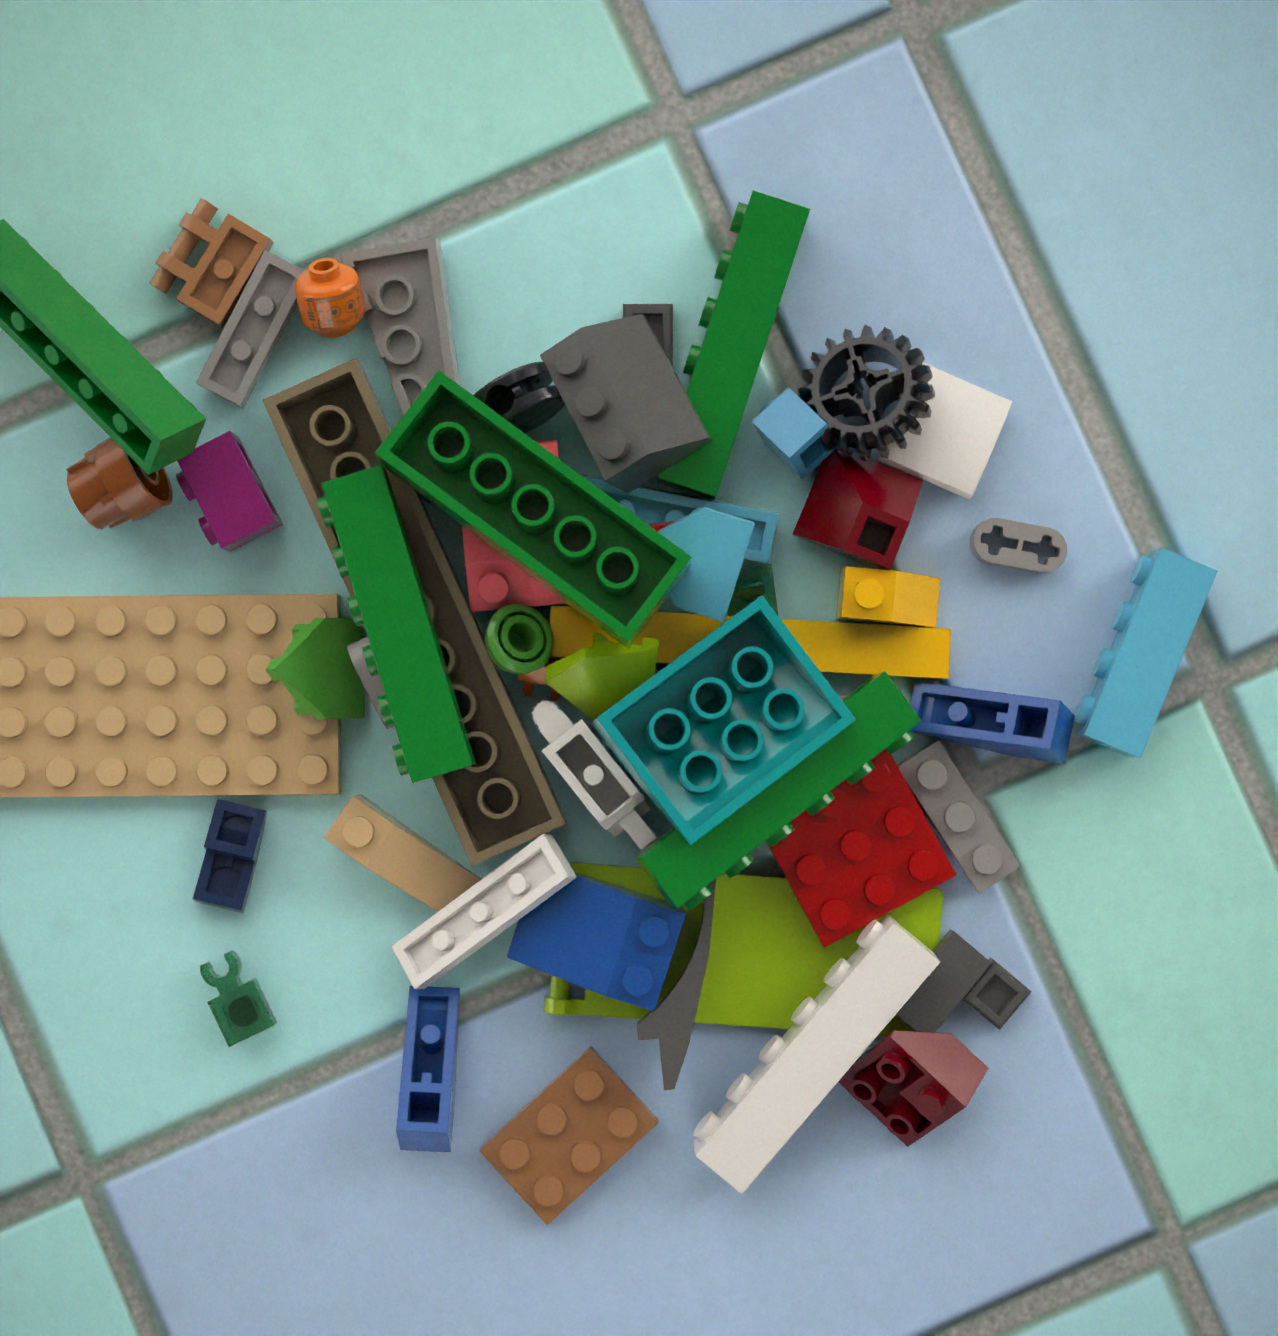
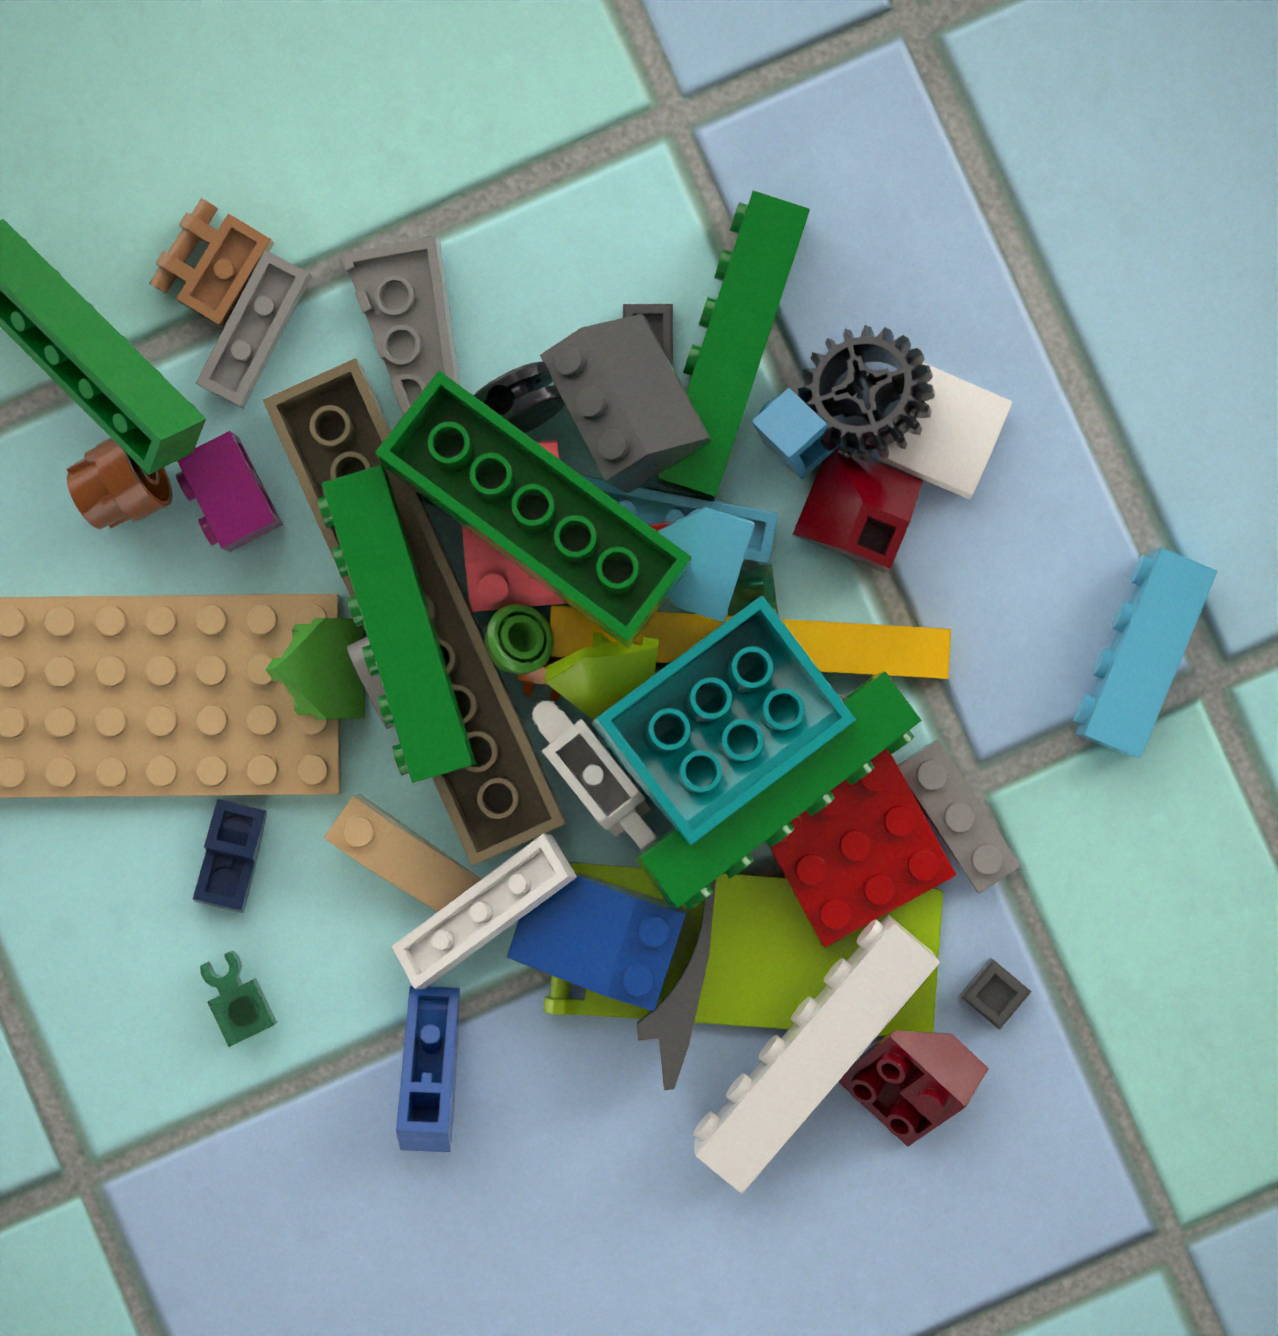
(329, 298): orange head -> none
(568, 1135): medium nougat plate -> none
(887, 597): yellow slope -> none
(946, 985): dark grey tile -> none
(994, 721): blue slope -> none
(1020, 534): light grey beam -> none

